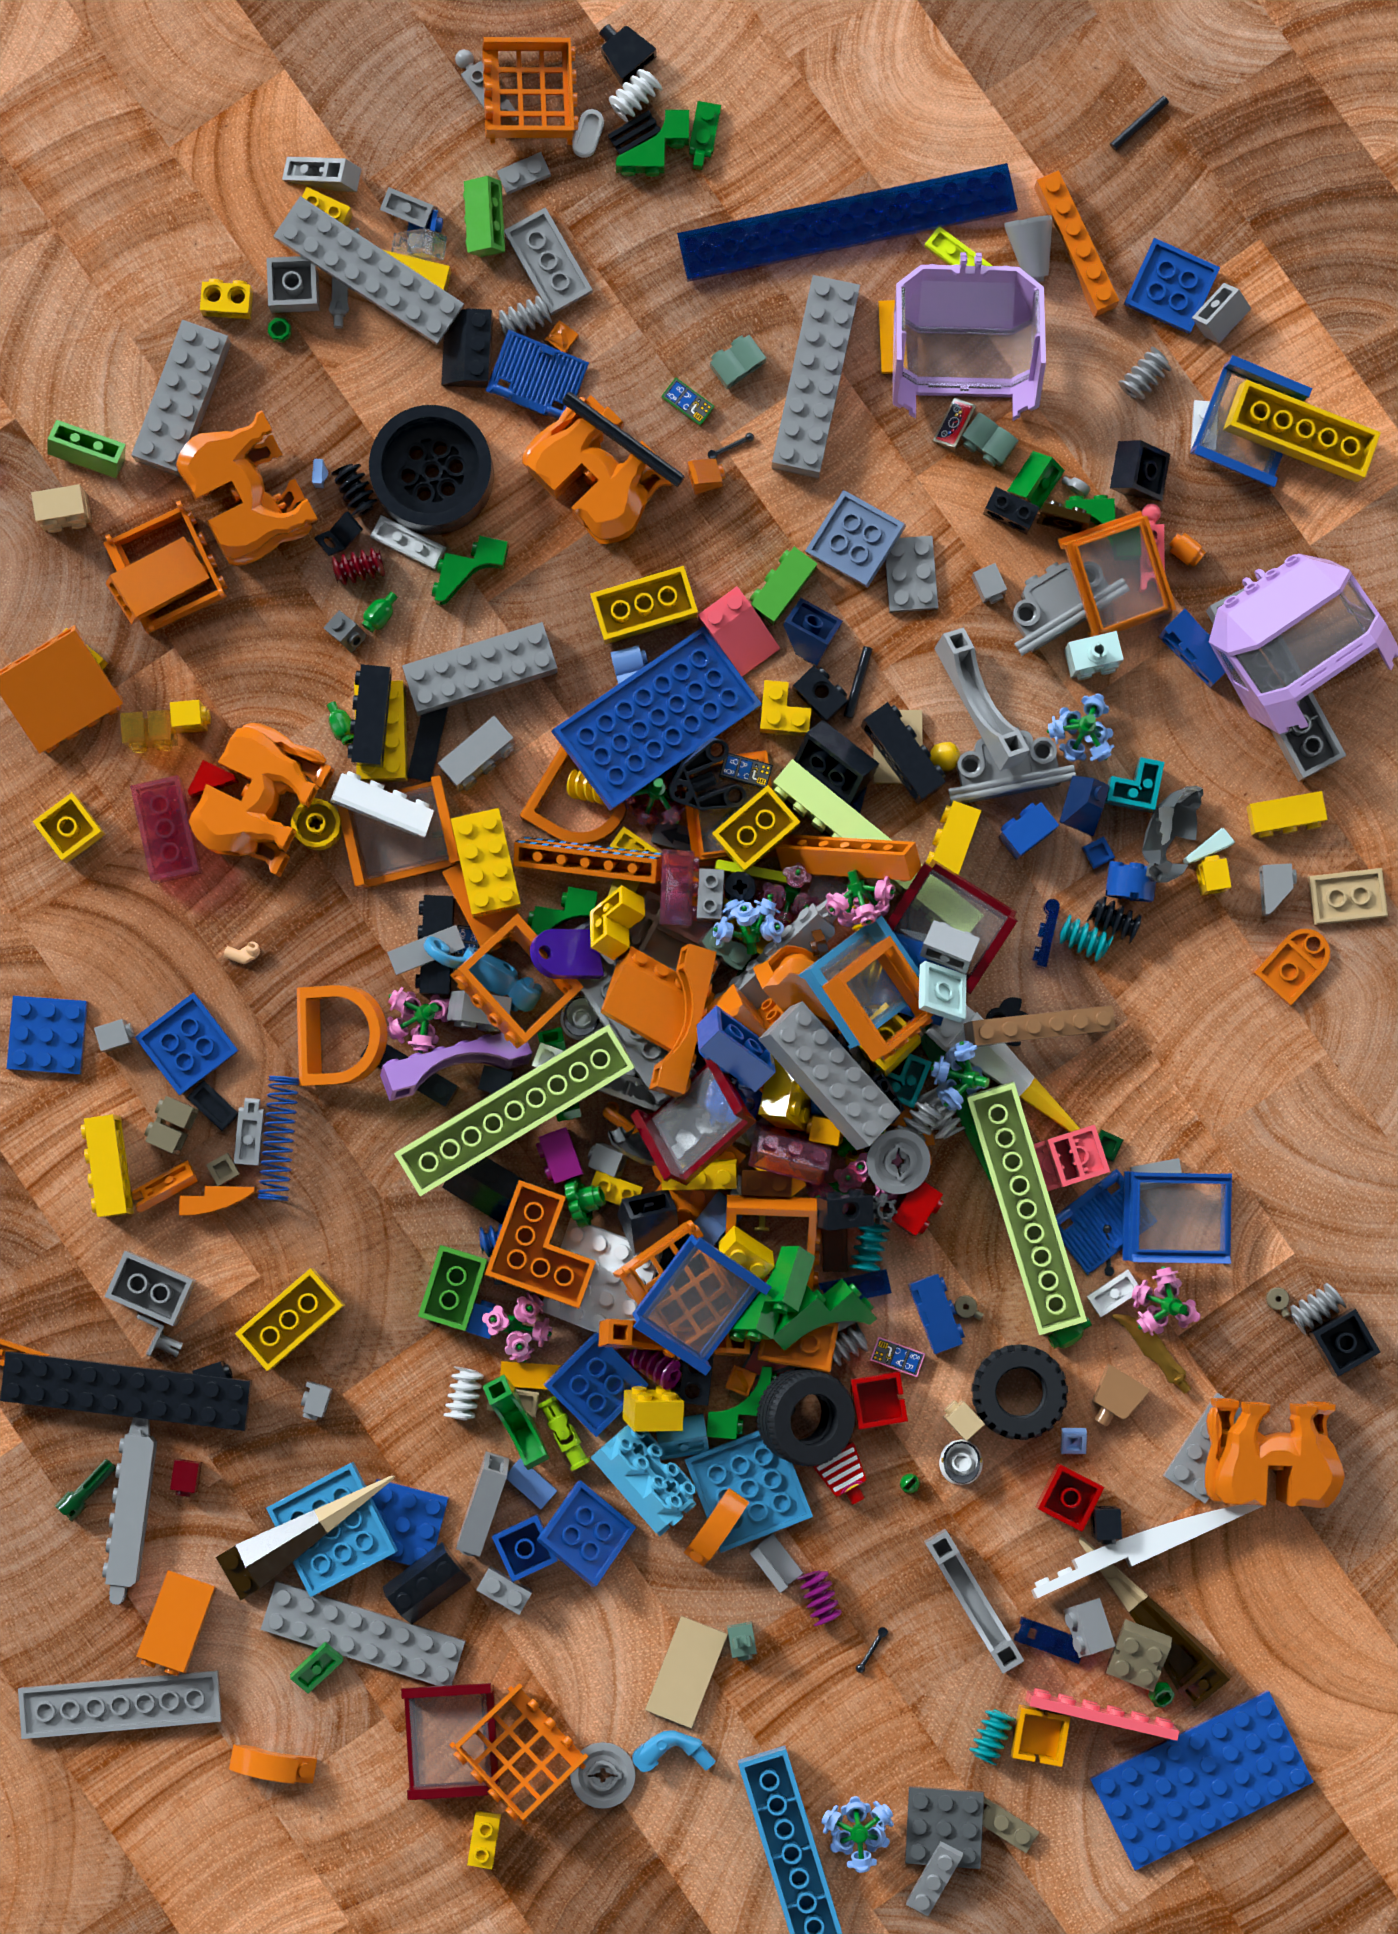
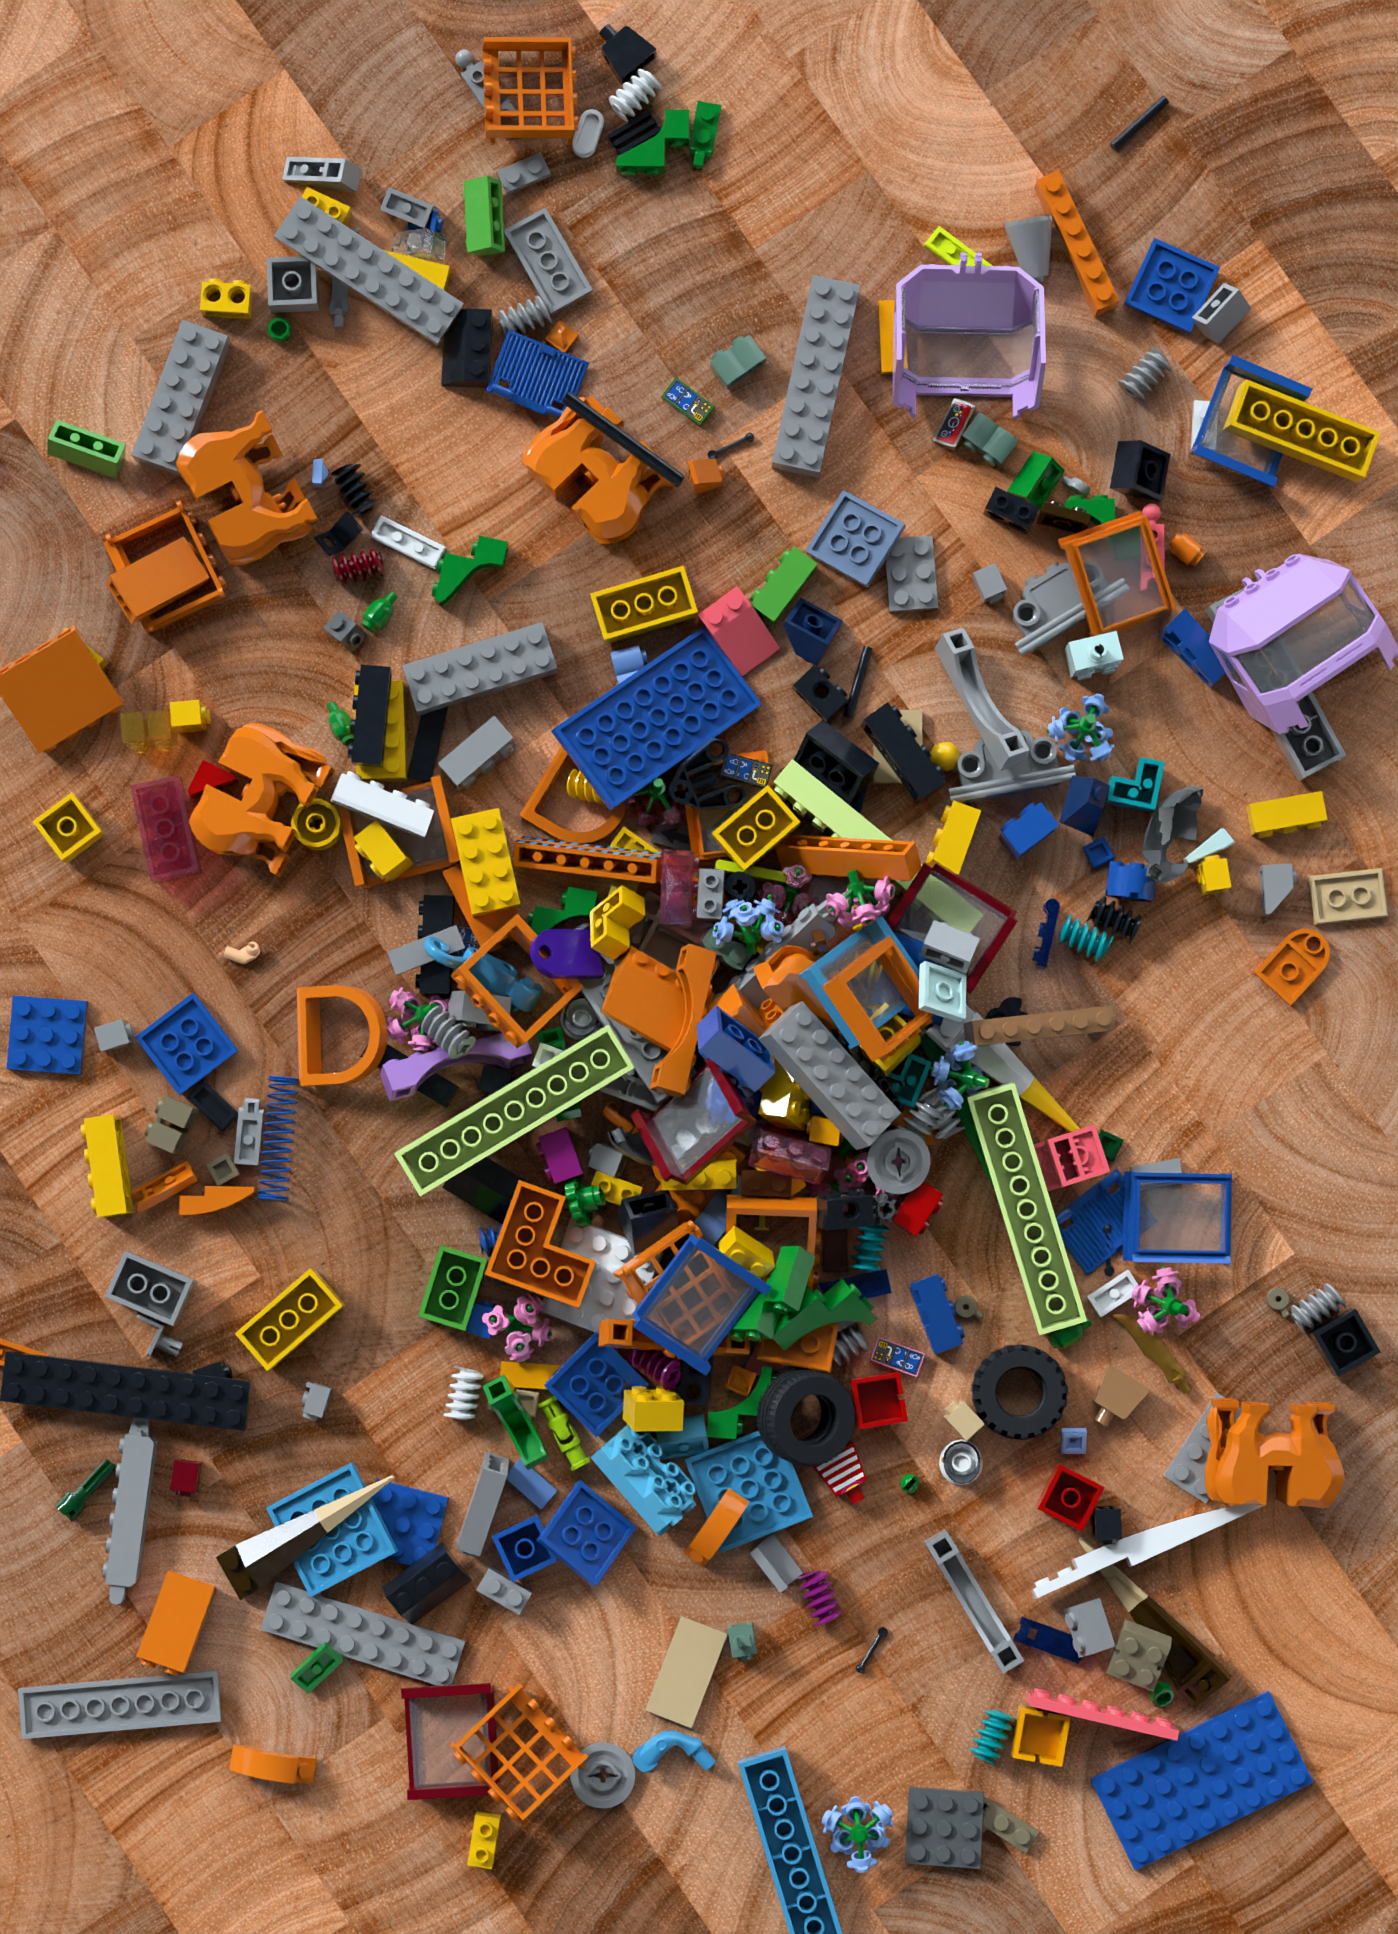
(61, 508): tan piece -> none
(383, 850): none -> yellow brick
(424, 430): black wheel -> none
(446, 1033): none -> light grey piece
(777, 716): yellow brick -> none
(847, 222): clear blue plate -> none
(934, 1878): light grey plate -> none

